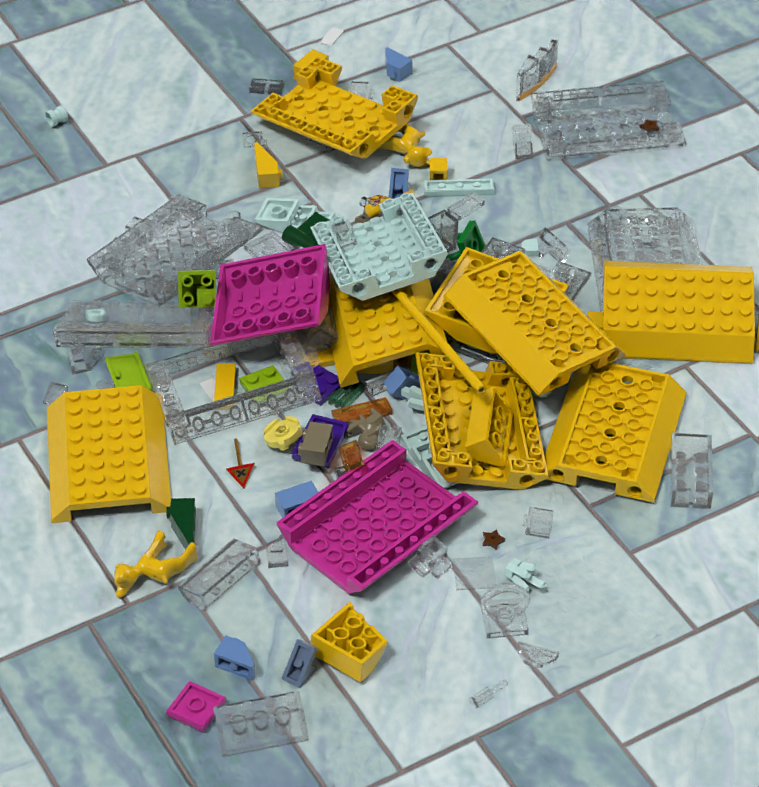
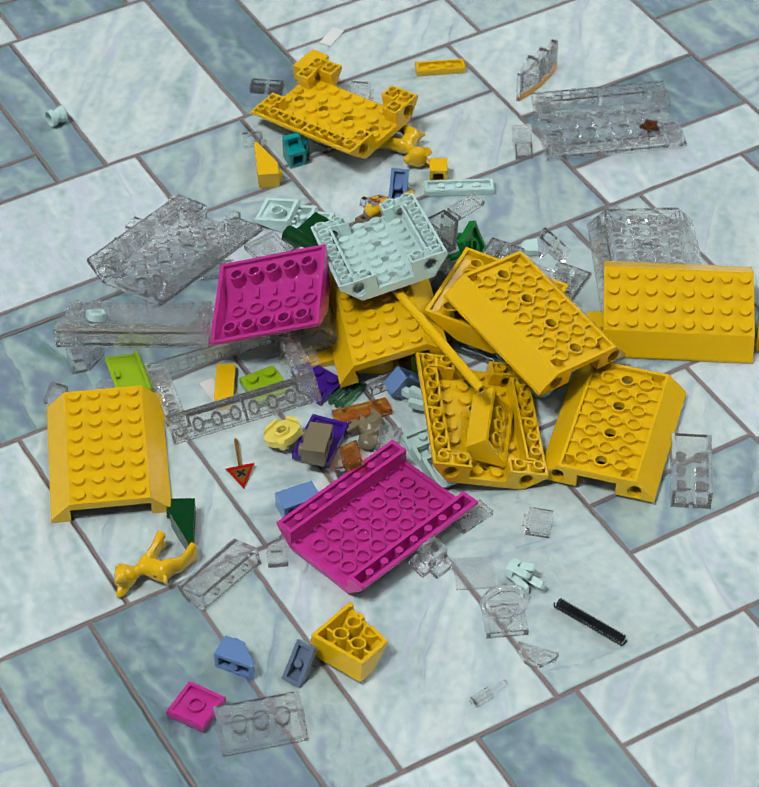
(196, 288): lime slope -> none
(295, 150): none -> teal brick
(344, 234): clear brick -> none
(397, 65): medium blue slope -> none
(440, 67): none -> yellow tile
(473, 517): none -> clear plate
(492, 539): reddish brown piece -> none
(591, 621): none -> black piece

